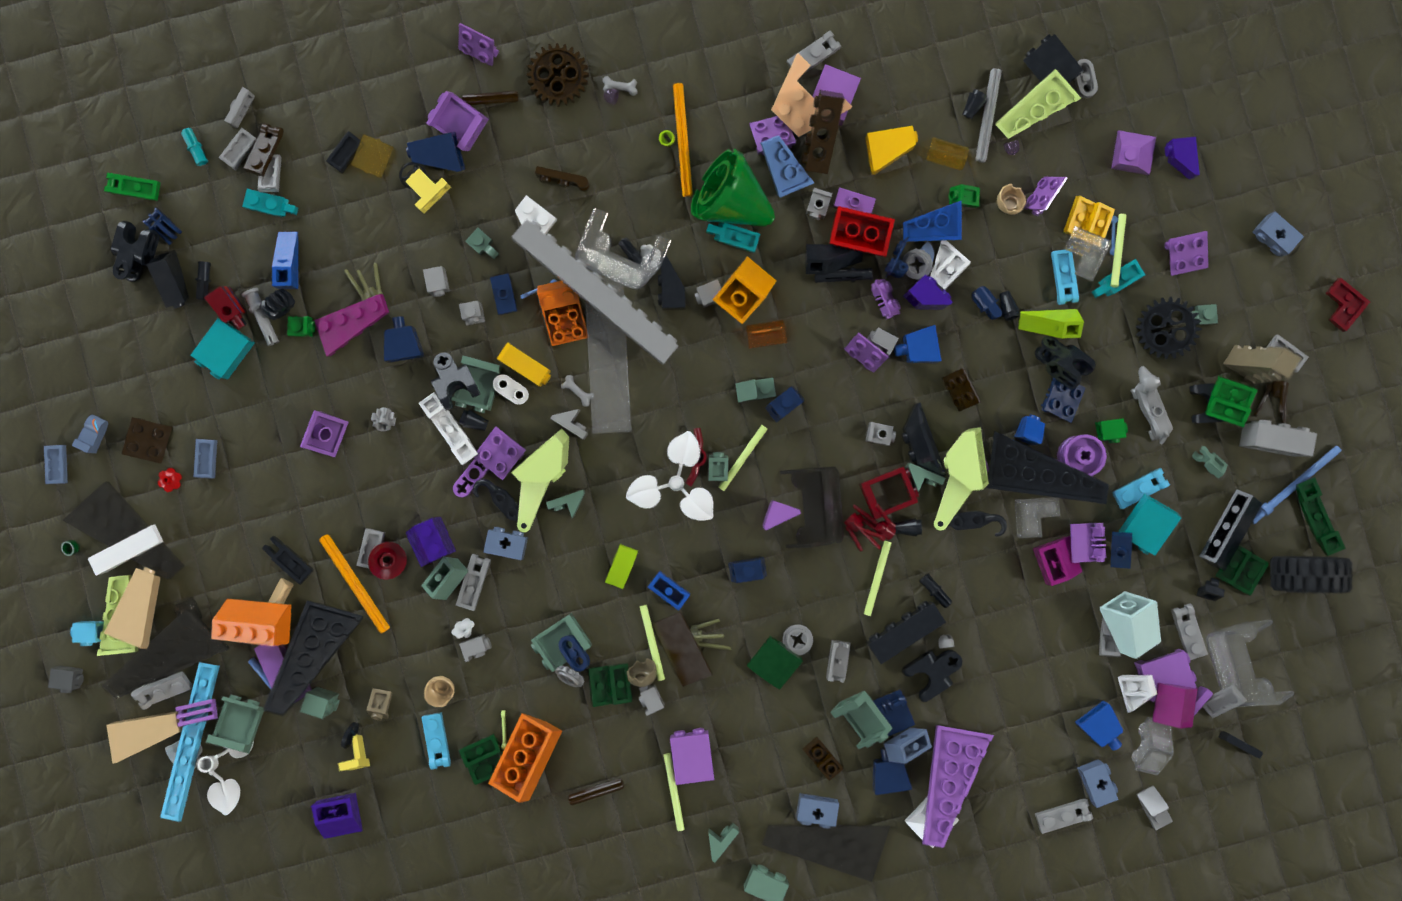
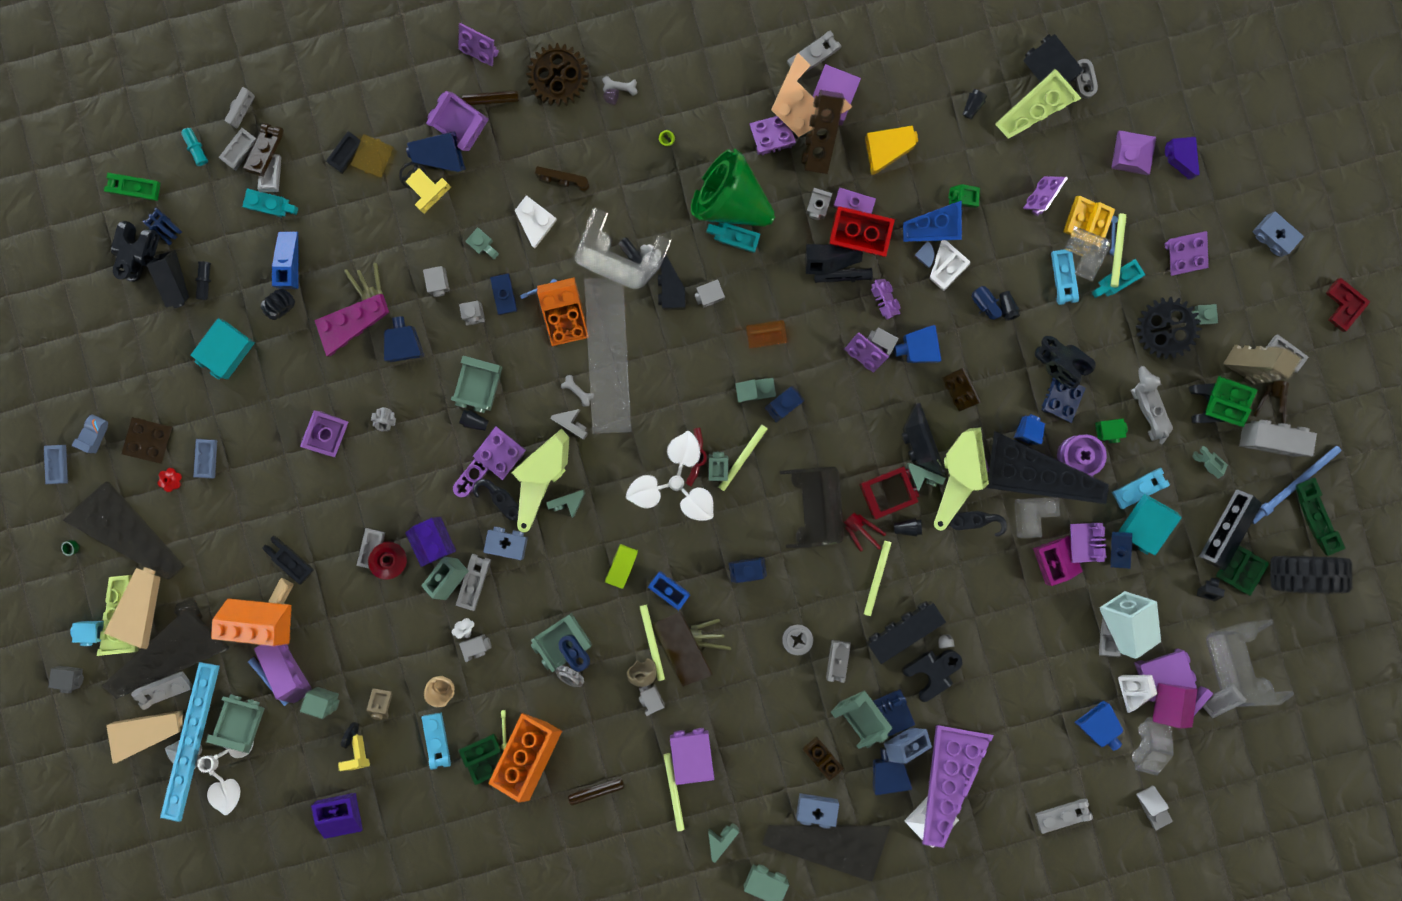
(125, 550): white slope -> none
(181, 715): medium lavender tile -> none
(221, 301): dark red torso -> none
(254, 302): light grey pin -> none
(300, 326): green bracket -> none
(313, 644): black wing -> none
(354, 583): light orange axle -> none
(449, 428): white slope -> none
(451, 379): piece -> none
(510, 390): white plate -> none
(524, 365): yellow slope -> none
(594, 291): light grey brick -> none
(609, 685): dark green slope -> none
(682, 139): light orange axle -> none
(744, 290): light orange slope -> none
(774, 662): dark green slope -> none
(778, 513): medium lavender slope -> none
(784, 168): medium blue wing -> none
(873, 434): light grey brick -> none
(885, 530): dark red plant -> none
(895, 266): dark blue hinge -> none
(922, 256): light grey gear -> none
(927, 296): dark purple slope -> none
(935, 590): black axle -> none
(947, 153): clear yellow slope -> none
(988, 115): light grey axle -> none
(1011, 200): tan hair -> none
(1012, 147): clear purple hinge -> none
(1052, 323): lime slope -> none
(1090, 775): sand blue brick -> none
(1189, 631): light grey plate -> none
(1241, 744): black tile -> none

